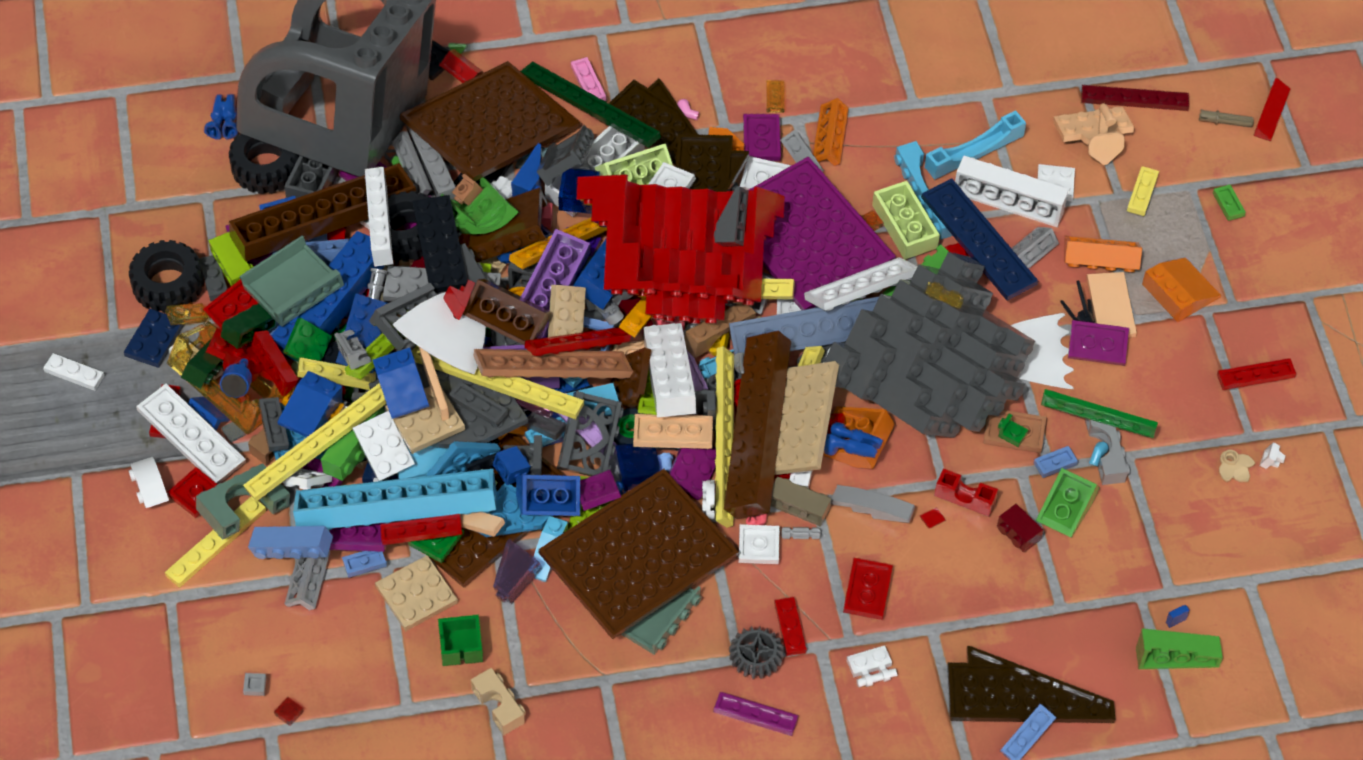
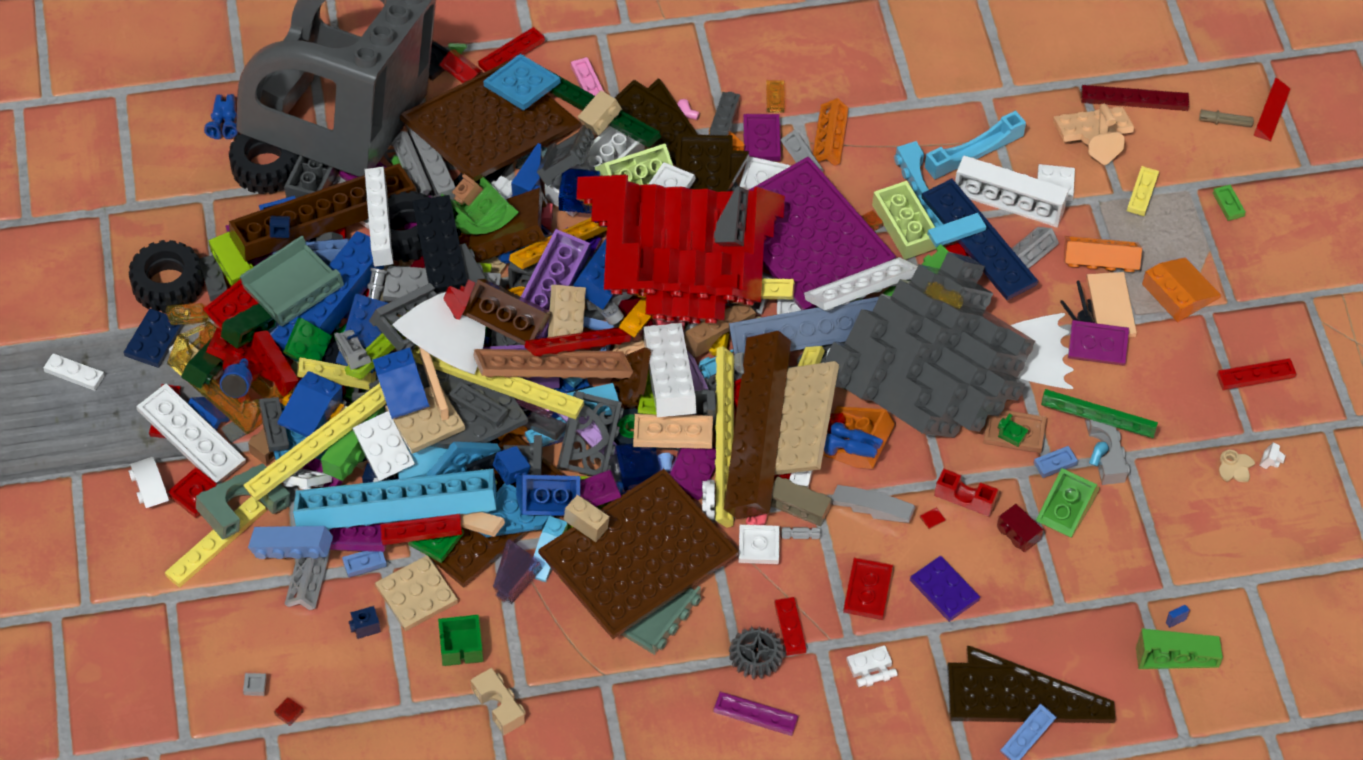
(280, 226): none -> dark blue brick
(329, 236): none -> dark grey tile
(364, 622): none -> dark blue brick
(507, 52): none -> red plate
(522, 81): none -> dark azure plate
(586, 518): none -> tan brick
(599, 112): none -> tan brick
(725, 113): none -> dark grey plate
(944, 588): none -> dark purple plate
(956, 230): none -> medium azure tile

